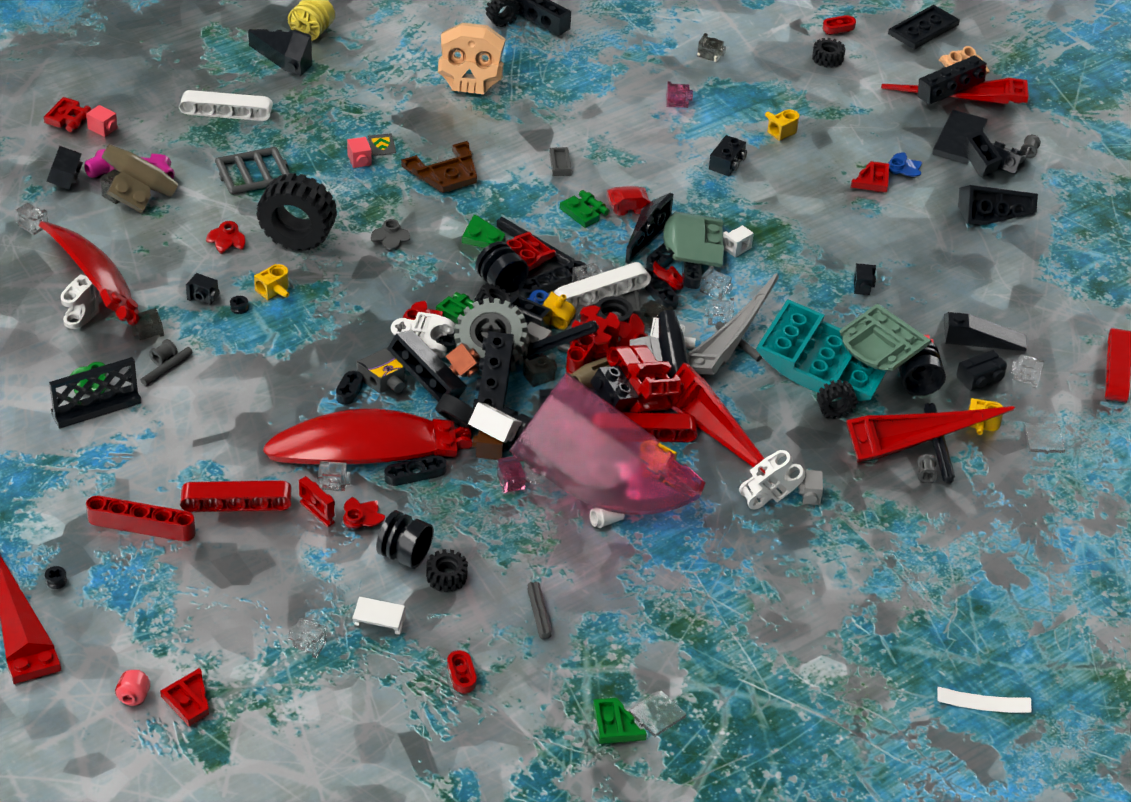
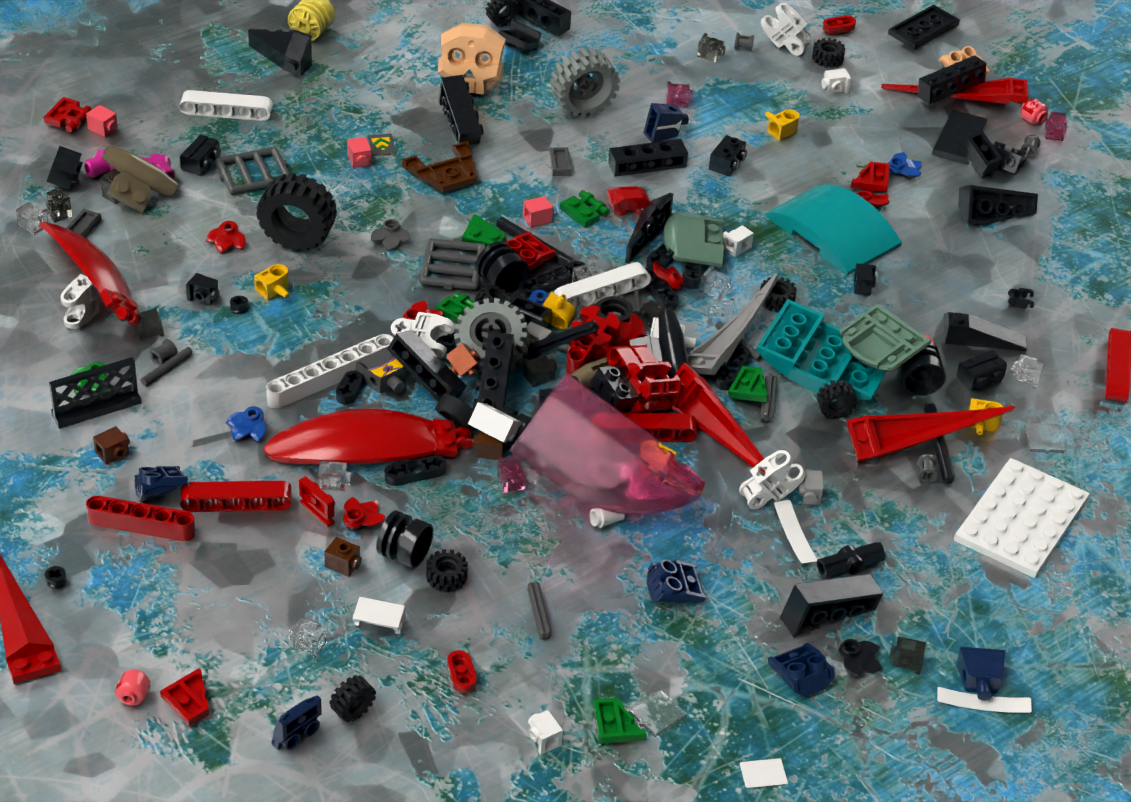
(58, 205): none -> clear smoke brick
(85, 222): none -> dark grey tile
(111, 445): none -> copper brick
(158, 481): none -> dark blue slope
(200, 155): none -> black brick
(243, 424): none -> blue plate
(295, 721): none -> dark blue slope
(321, 373): none -> white beam
(342, 557): none -> reddish brown brick
(352, 698): none -> black tyre
(450, 283): none -> dark grey bar
(460, 109): none -> black wedge
(521, 36): none -> black bracket
(537, 211): none -> coral brick
(545, 731): none -> white brick
(591, 91): none -> light grey wheel
(647, 157): none -> black brick
(664, 122): none -> dark blue torso
(674, 582): none -> dark blue slope
(724, 371): none -> black beam
(744, 41): none -> dark grey bush
(749, 385): none -> green wing
(763, 773): none -> white sticker
(768, 407): none -> dark grey axle
(781, 287): none -> black tyre
(786, 21): none -> white piece
(794, 532): none -> white sticker
(803, 669): none -> dark blue slope
(829, 601): none -> black wedge
(836, 81): none -> white brick
(838, 224): none -> teal slope
(850, 559): none -> black piece
(859, 656): none -> black plate
(878, 200): none -> red plate
(908, 654): none -> clear smoke brick
(981, 670): none -> dark blue torso
(1017, 300): none -> black piece
(1021, 517): none -> white plate
(1034, 112): none -> coral head
(1056, 126): none -> clear pink brick

